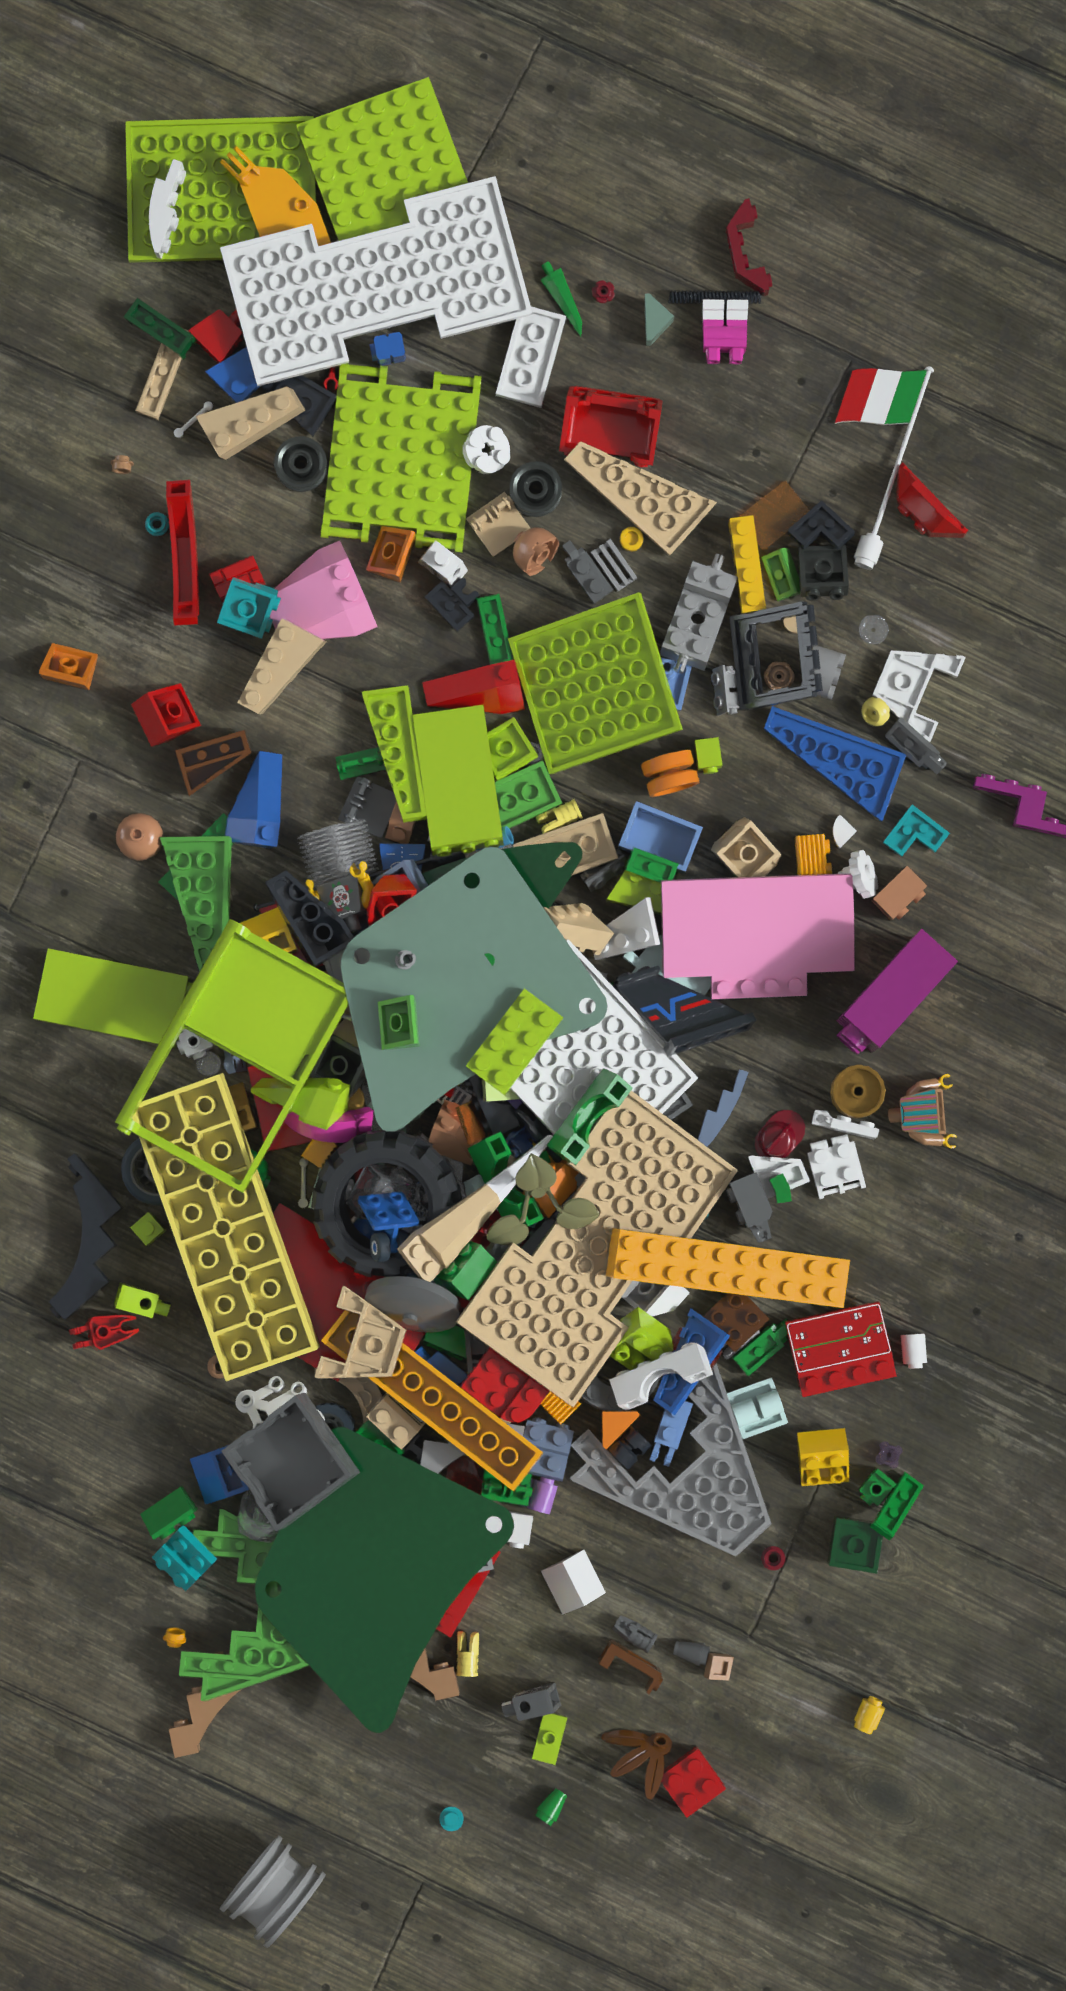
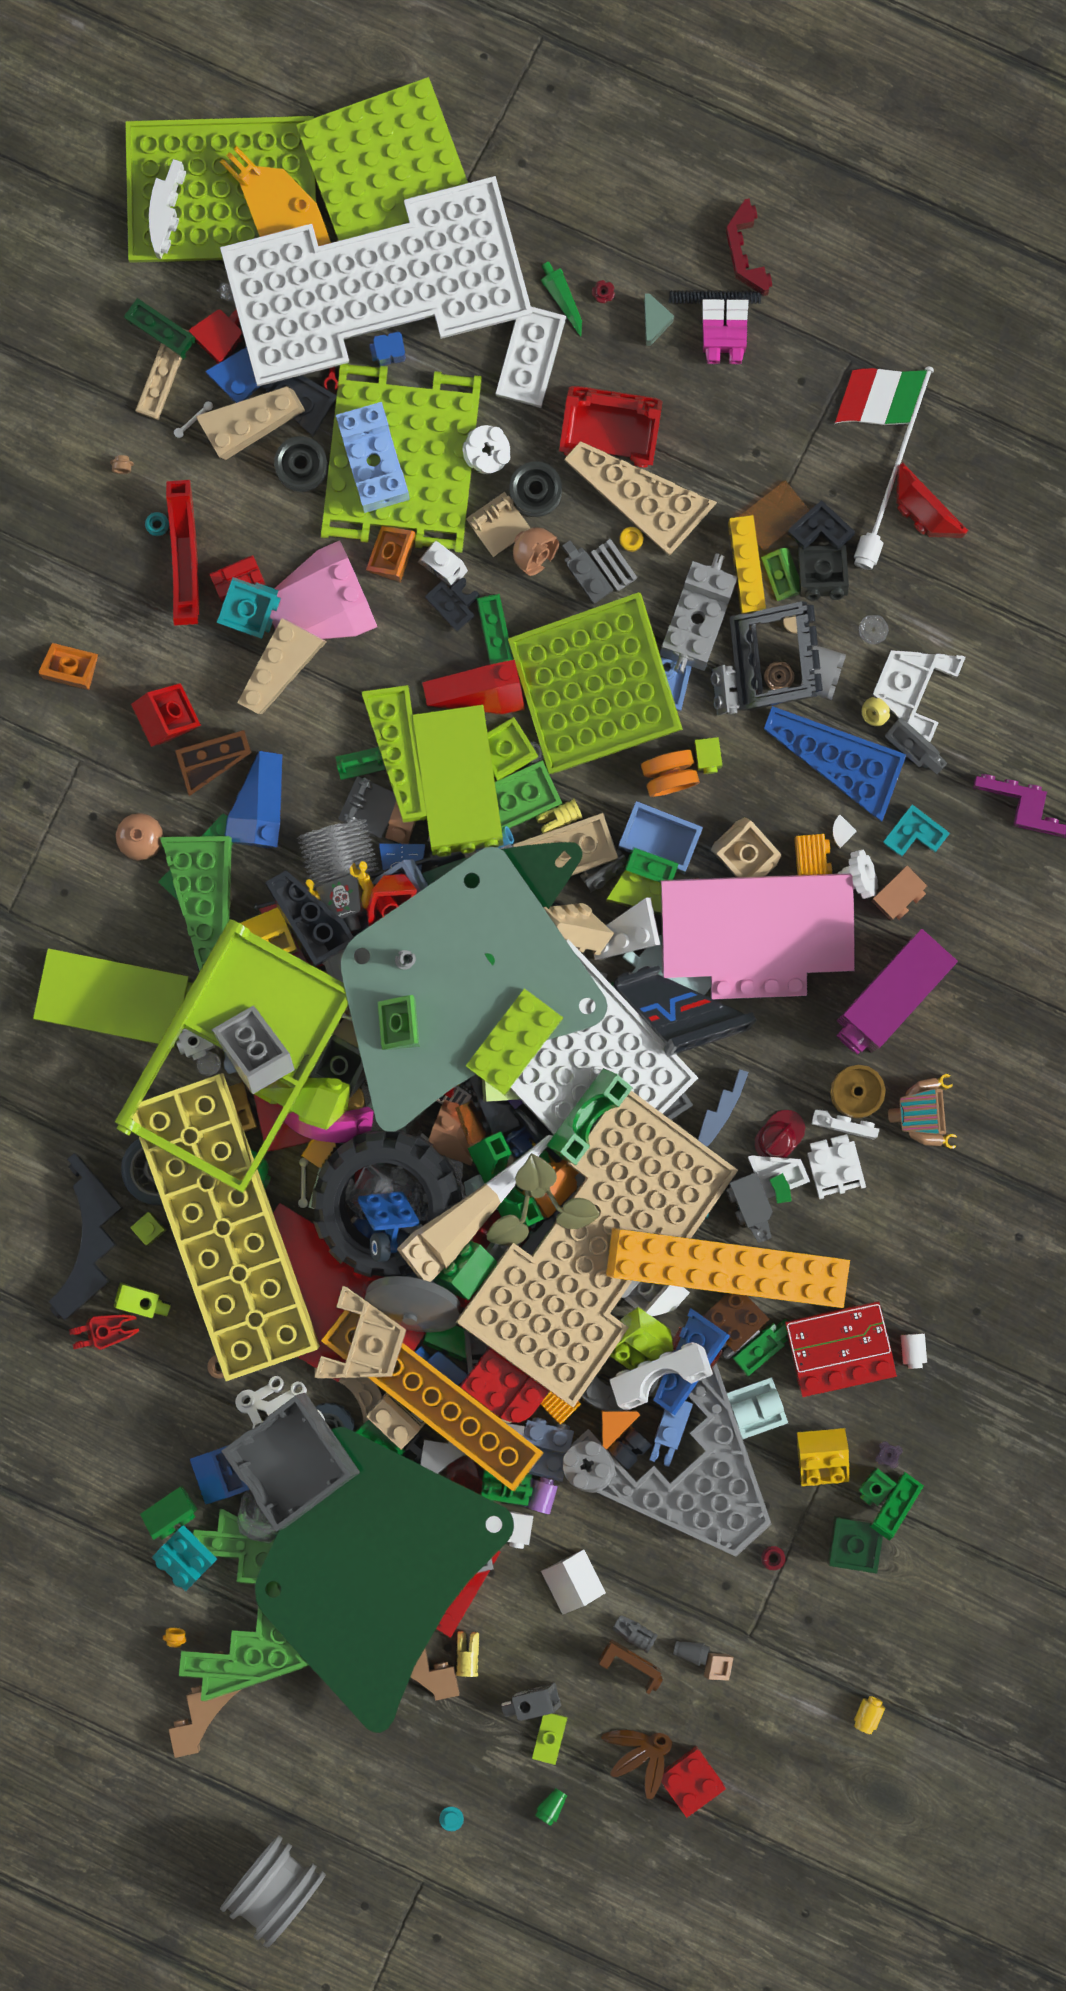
(226, 292): none -> clear plate
(253, 1049): none -> light grey slope
(366, 434): none -> light blue plate
(575, 1462): none -> light grey brick

